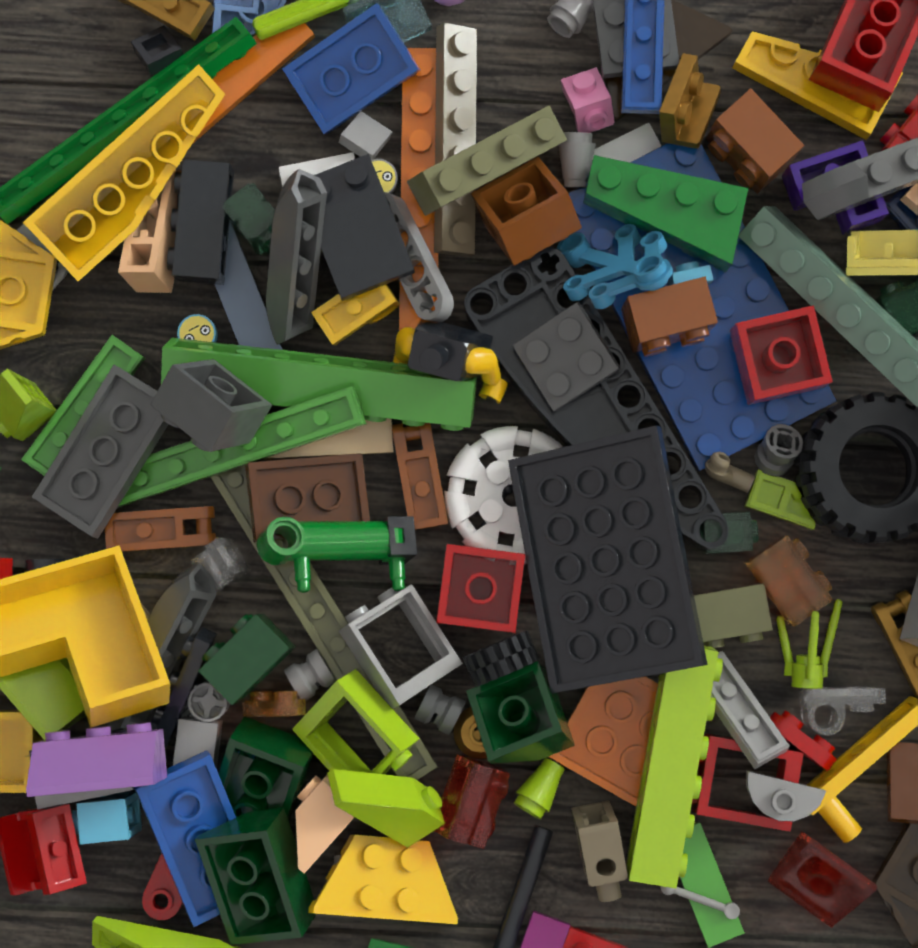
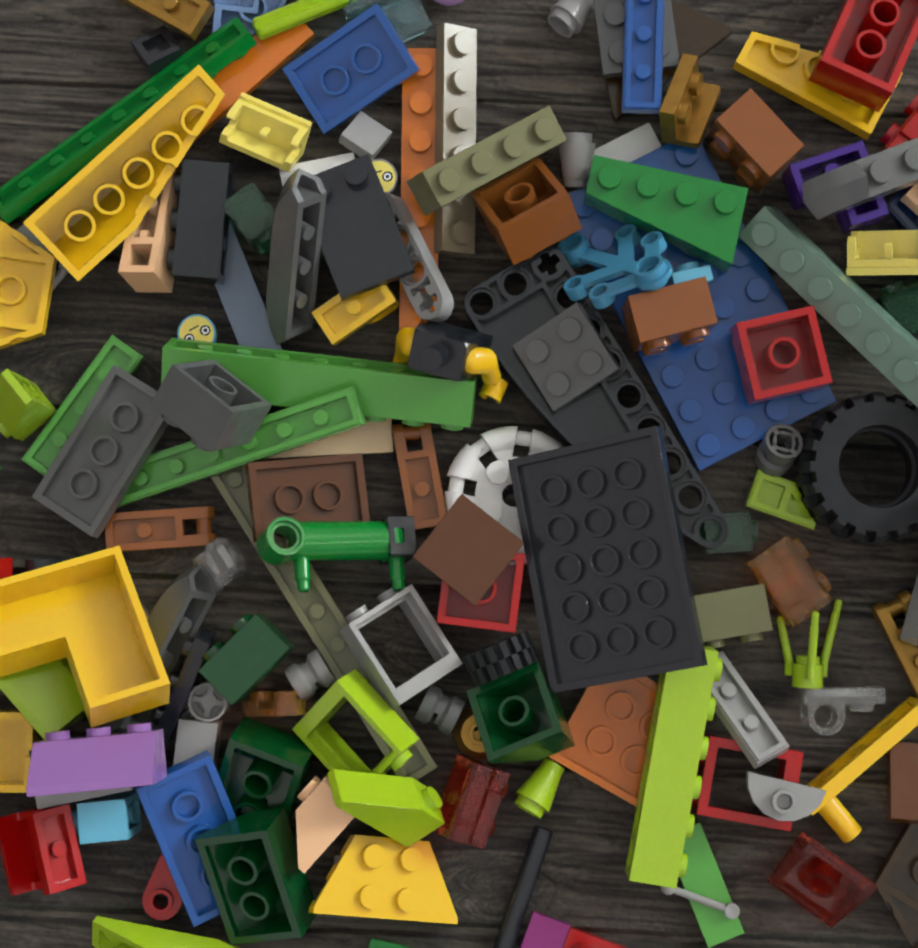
(266, 132): none -> light yellow hinge
(468, 549): none -> reddish brown tile
(588, 100): bright pink bracket -> none
(600, 848): dark tan torso -> none
(719, 468): dark tan arm -> none
(815, 749): red plate -> none

